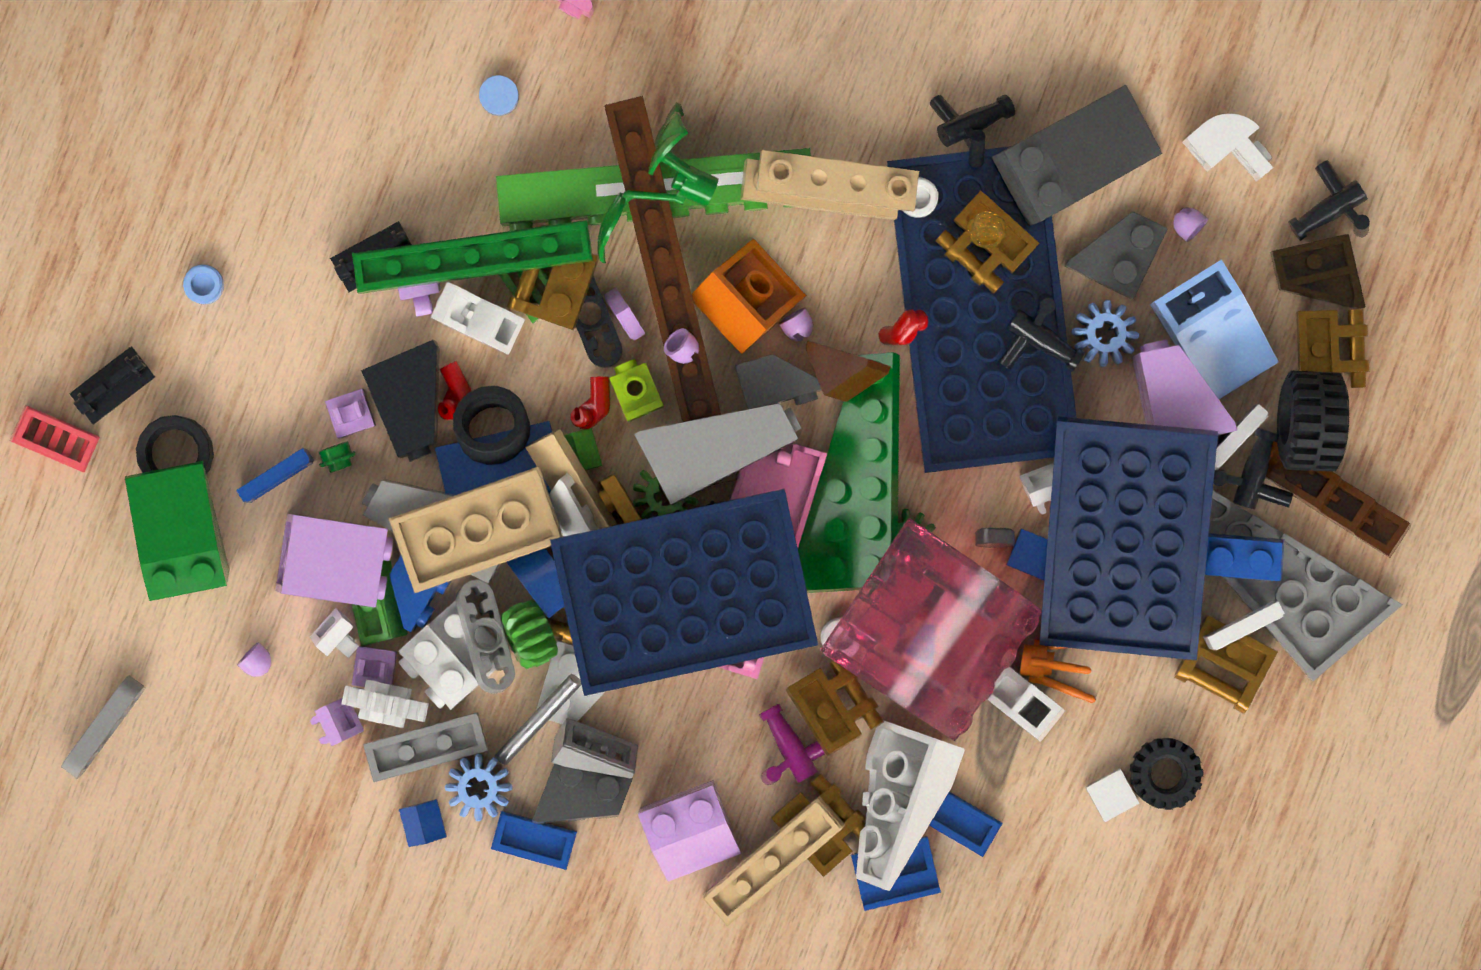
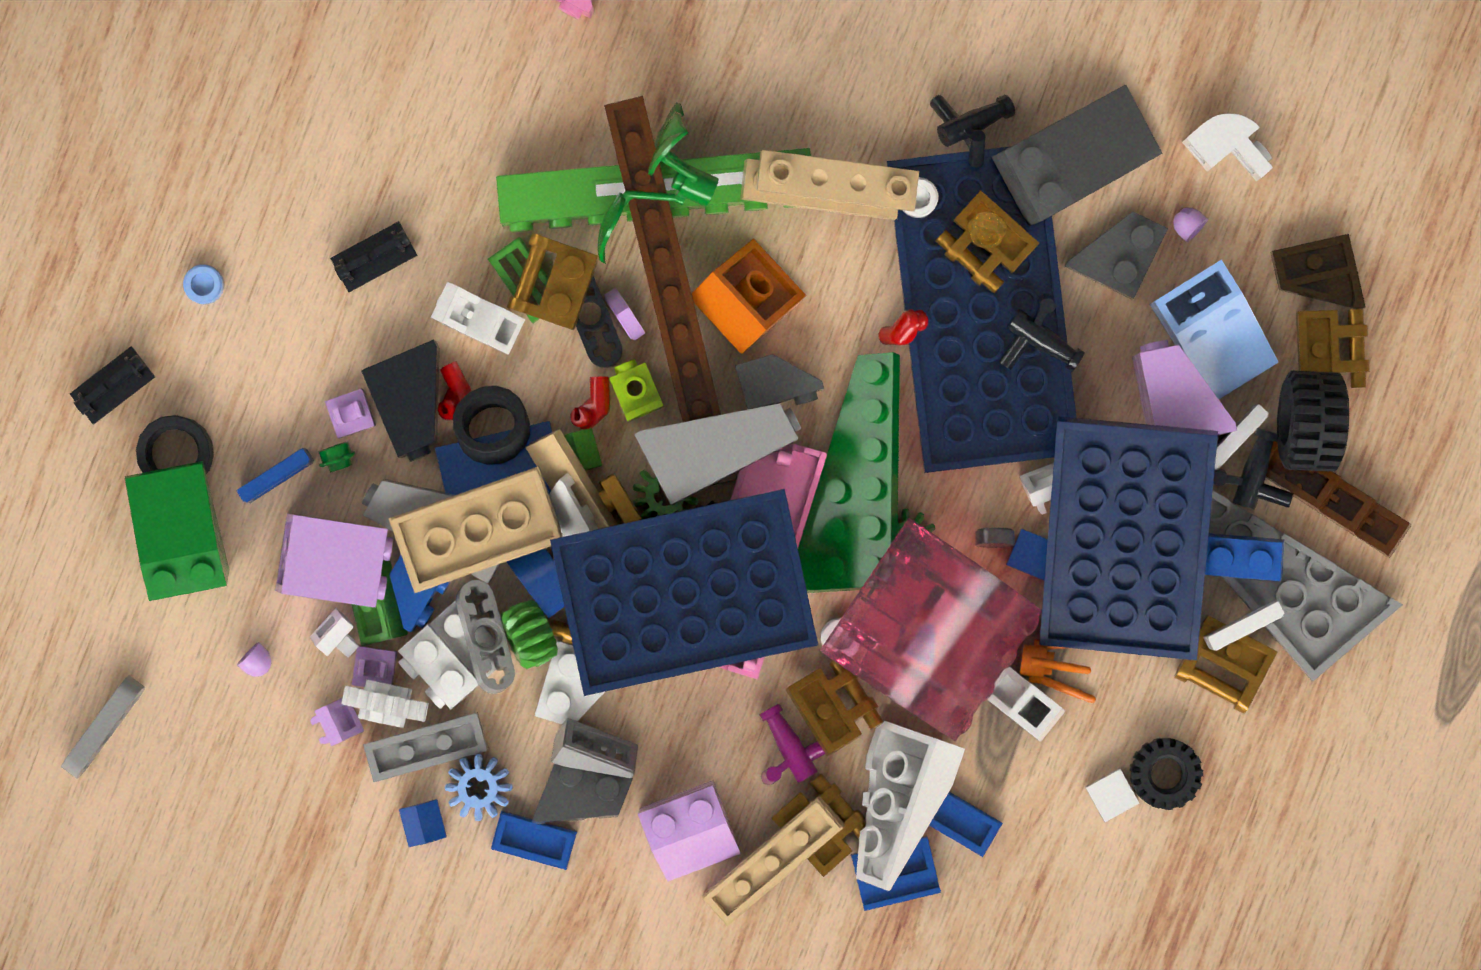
(22, 428): coral slope -> none
(420, 297): lavender tile -> none
(472, 257): green tile -> none
(498, 95): light blue tile -> none
(538, 719): flat silver bar -> none
(681, 346): lavender hinge -> none
(797, 325): lavender hinge -> none
(842, 373): reddish brown slope -> none
(1113, 343): light blue gear -> none
(1340, 202): black piece -> none

